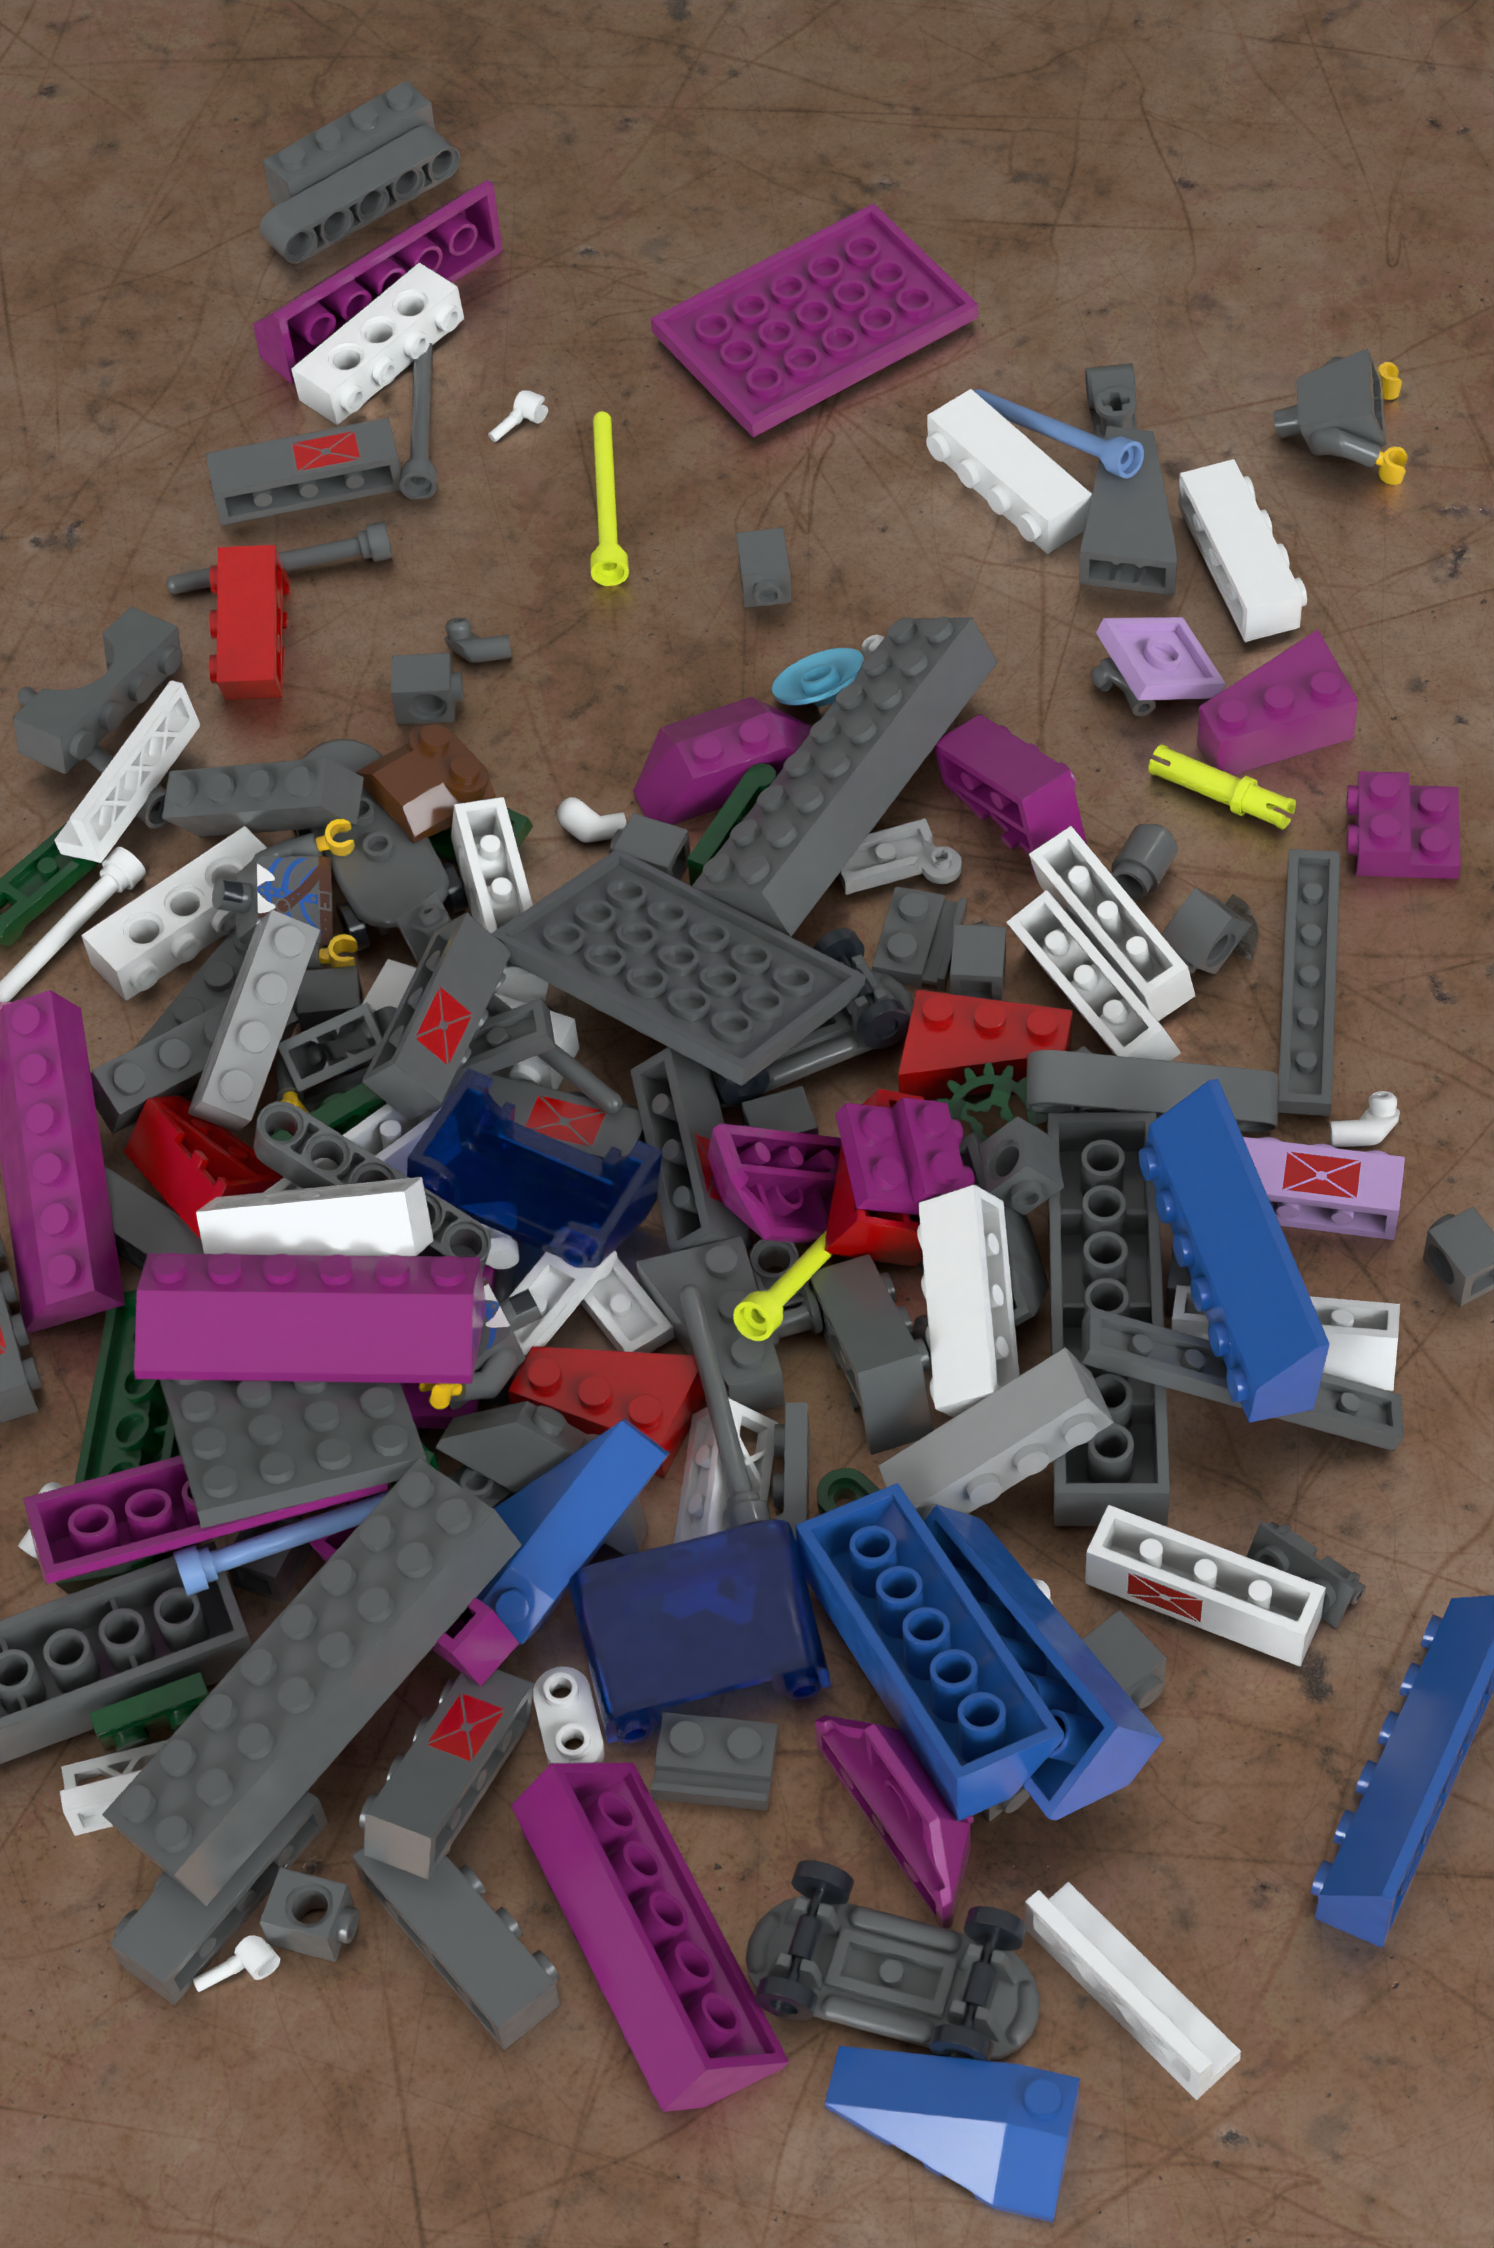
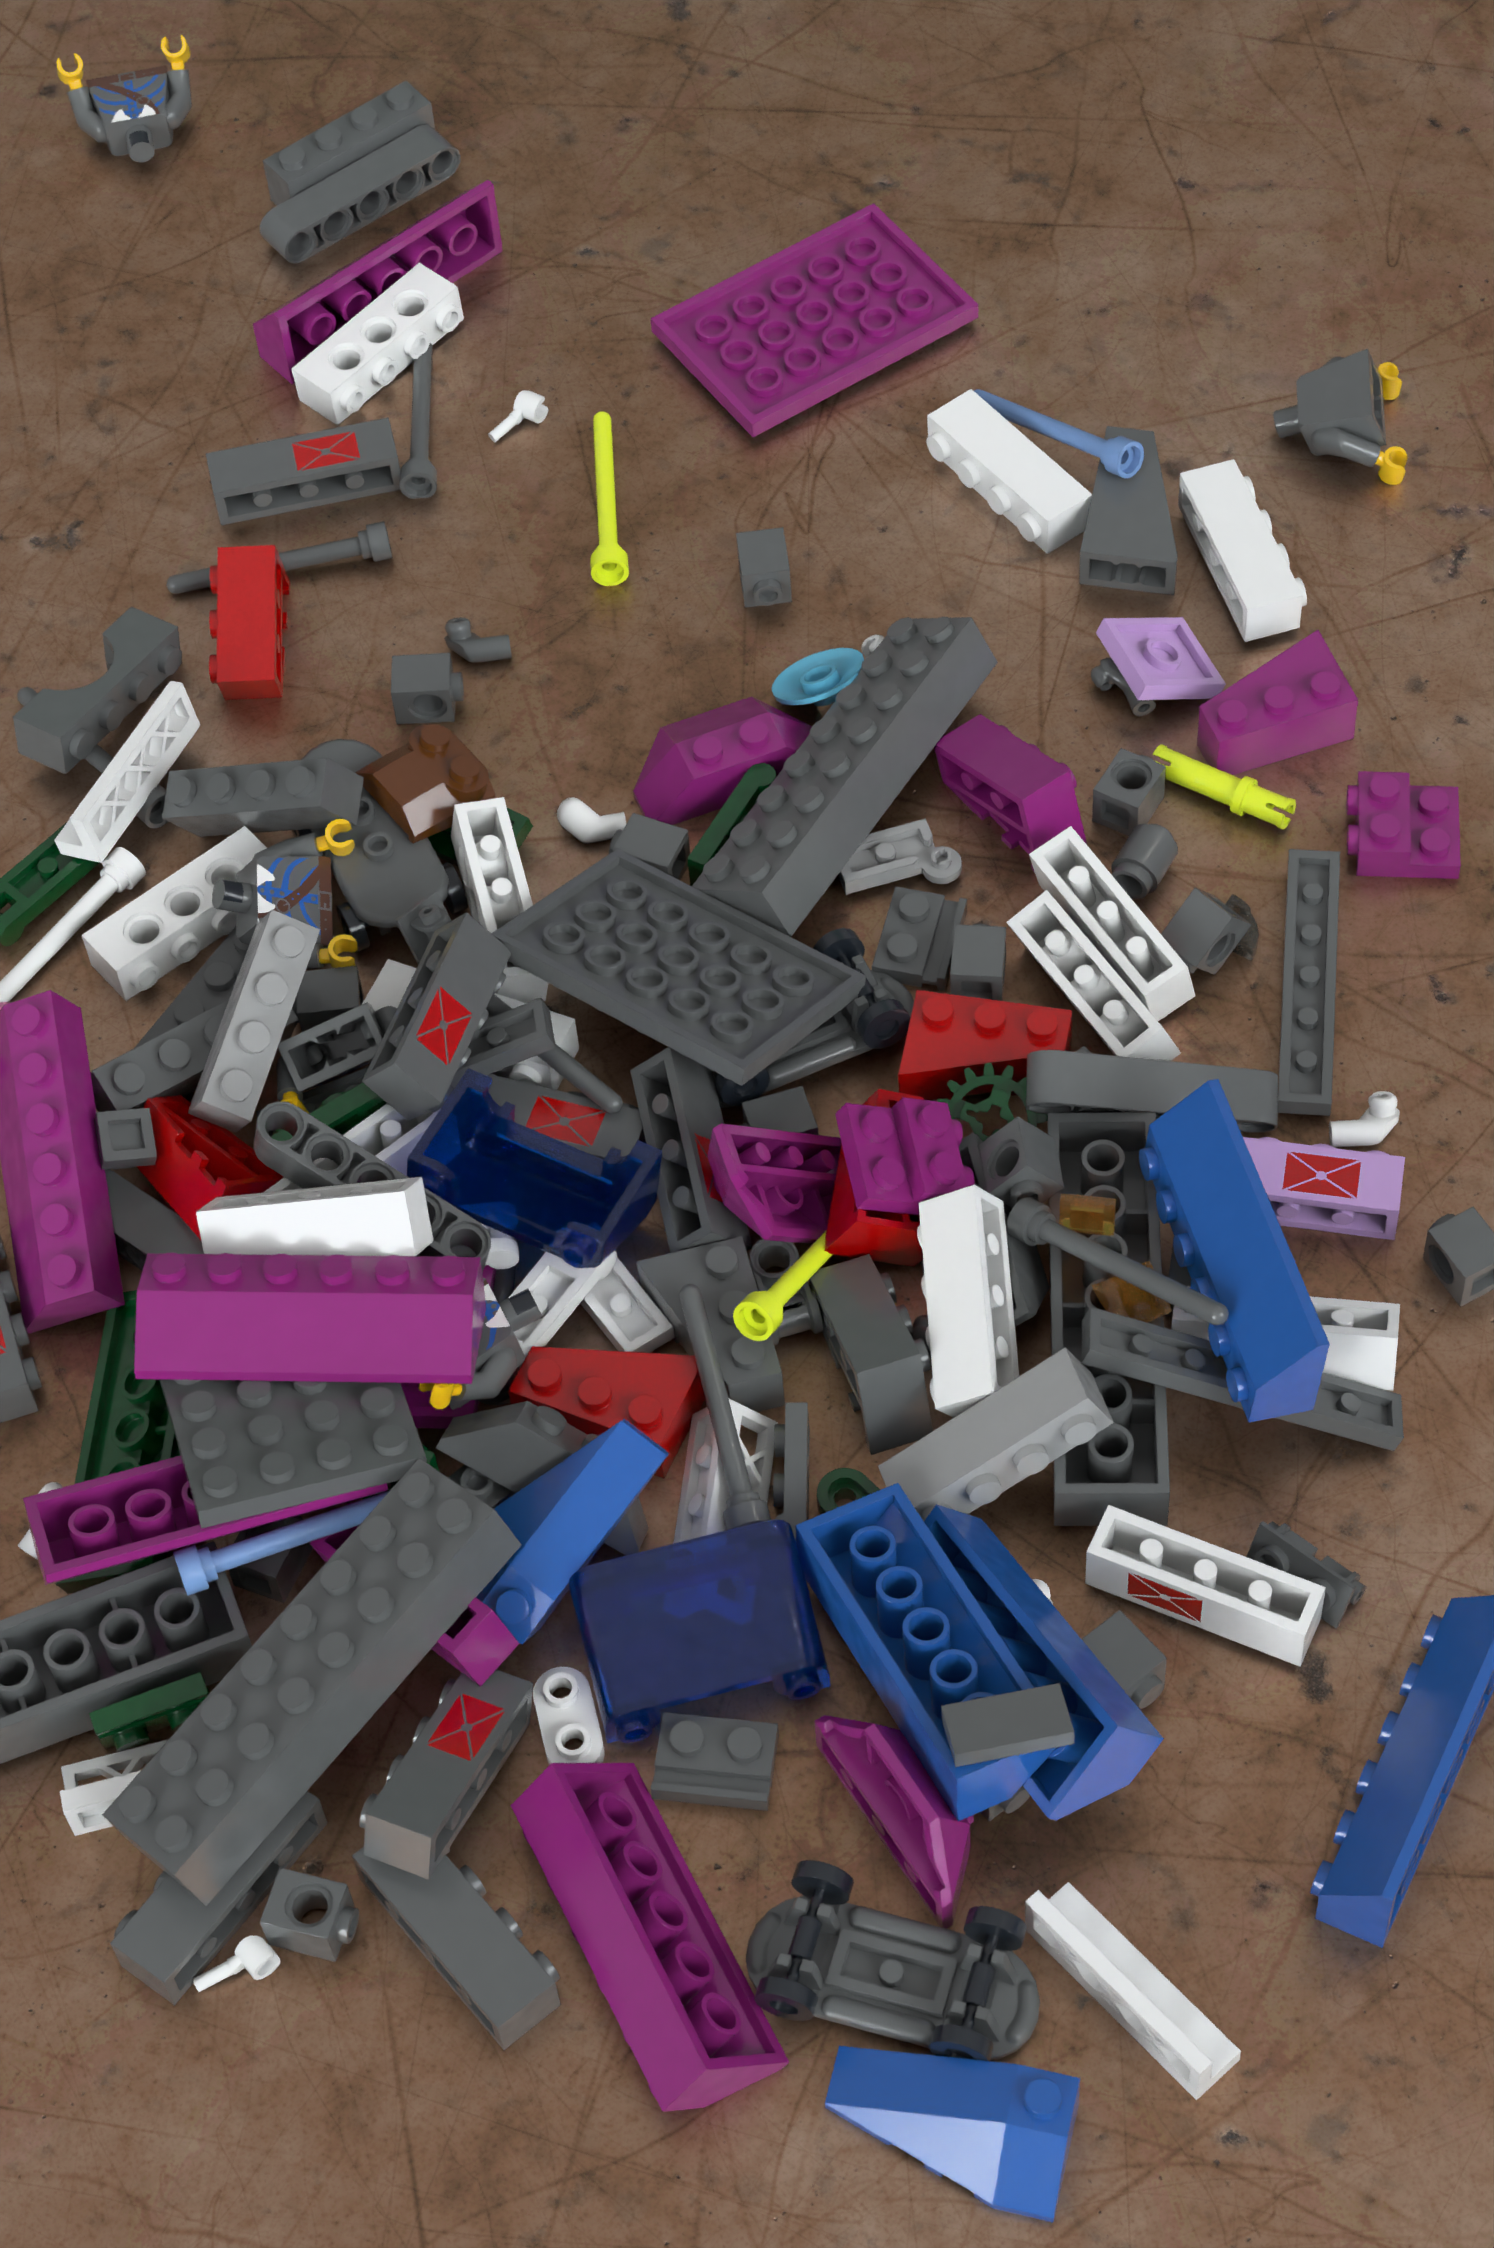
(125, 1138): none -> dark grey tile
(134, 108): none -> dark grey torso
(1007, 1725): none -> dark grey tile
(1035, 1224): none -> dark grey piece
(1088, 1214): none -> clear orange slope
(1111, 396): dark grey piece -> none
(1128, 792): none -> dark grey brick
(1128, 1300): none -> clear orange slope

